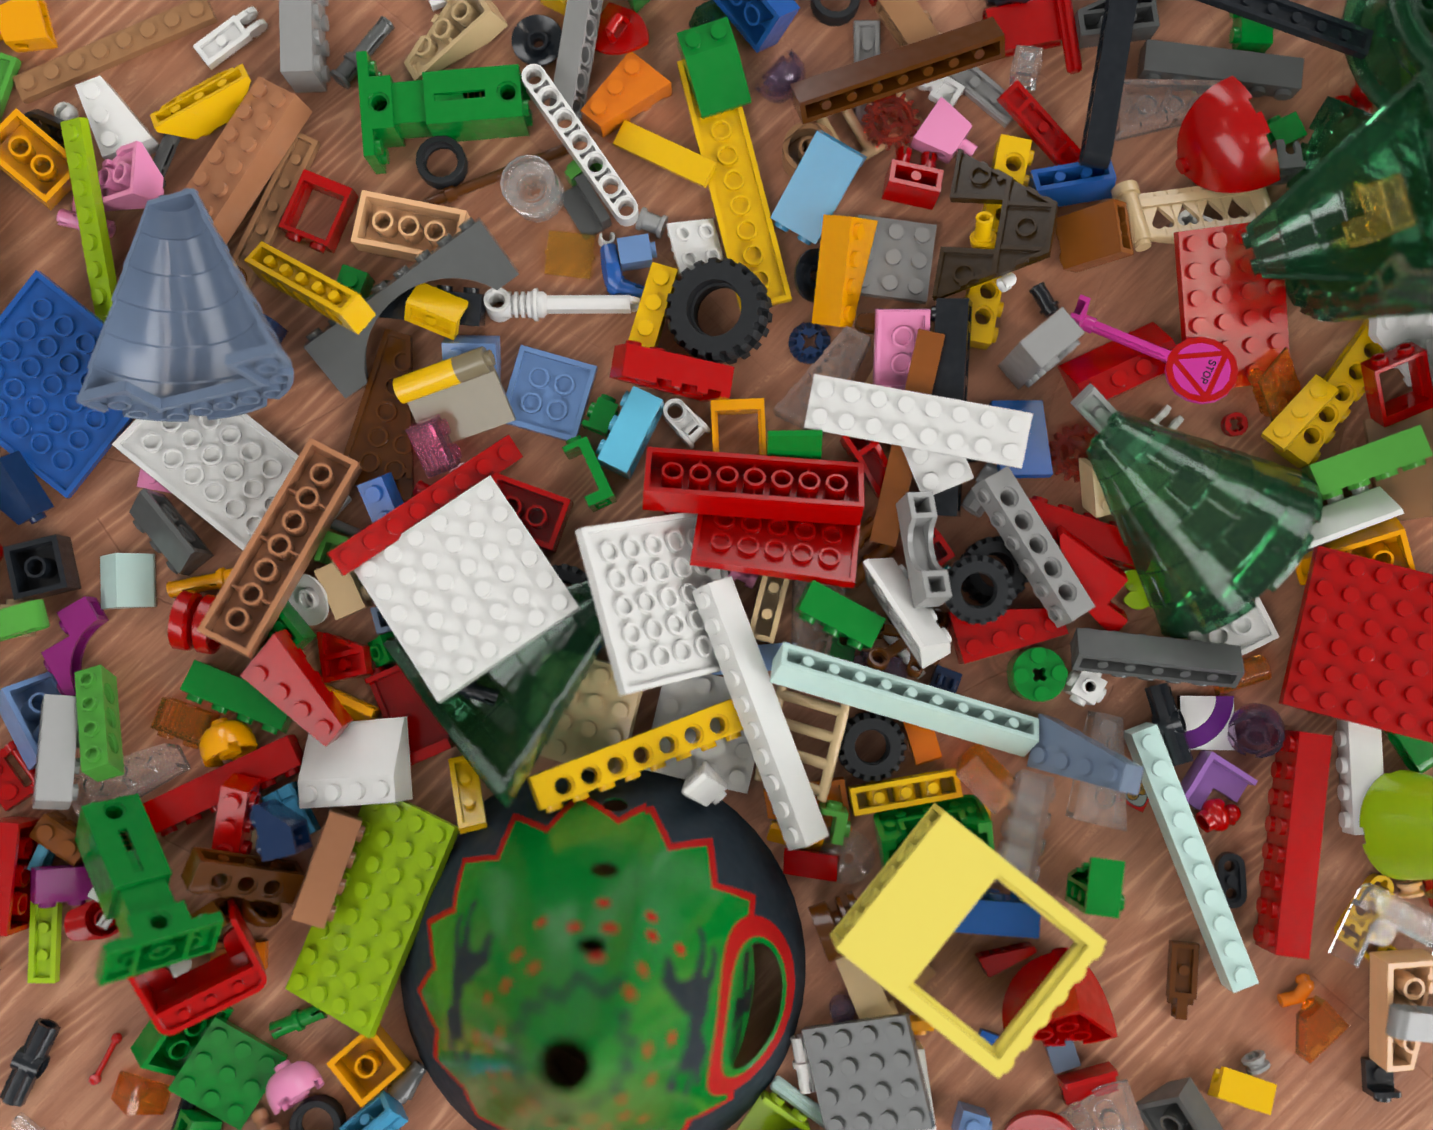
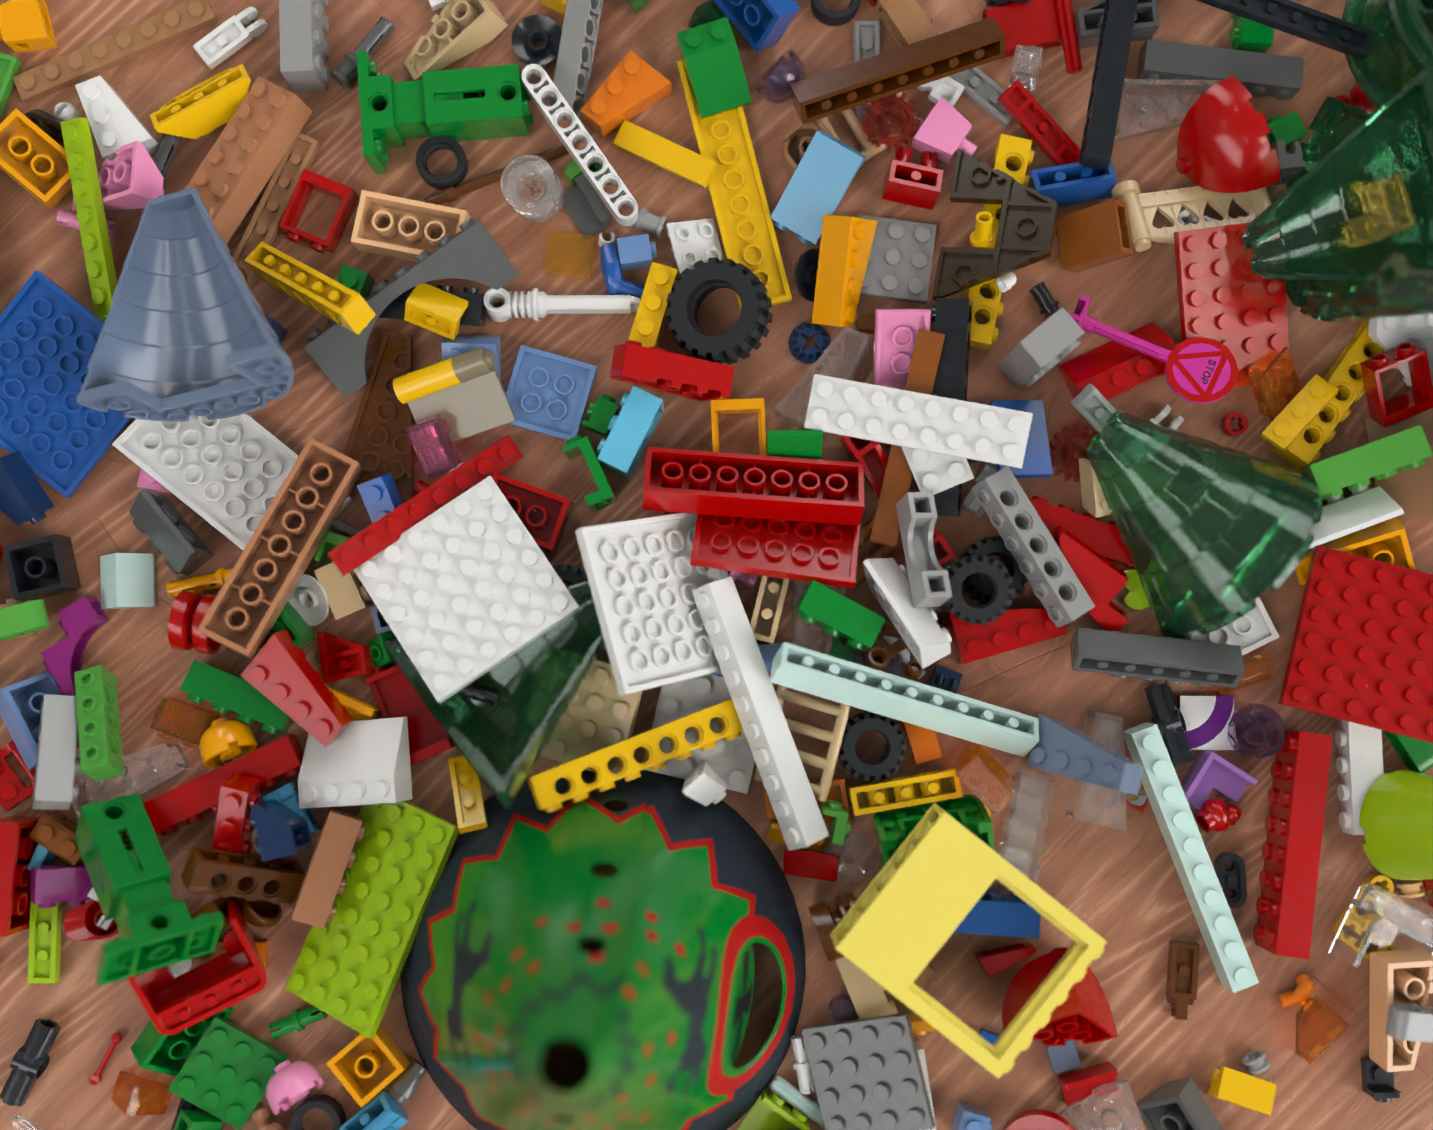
(620, 31): red shield -> none
(685, 423): white piece -> none
(1052, 674): green brick -> none
(1076, 687): white brick -> none
(1097, 887): green wedge -> none

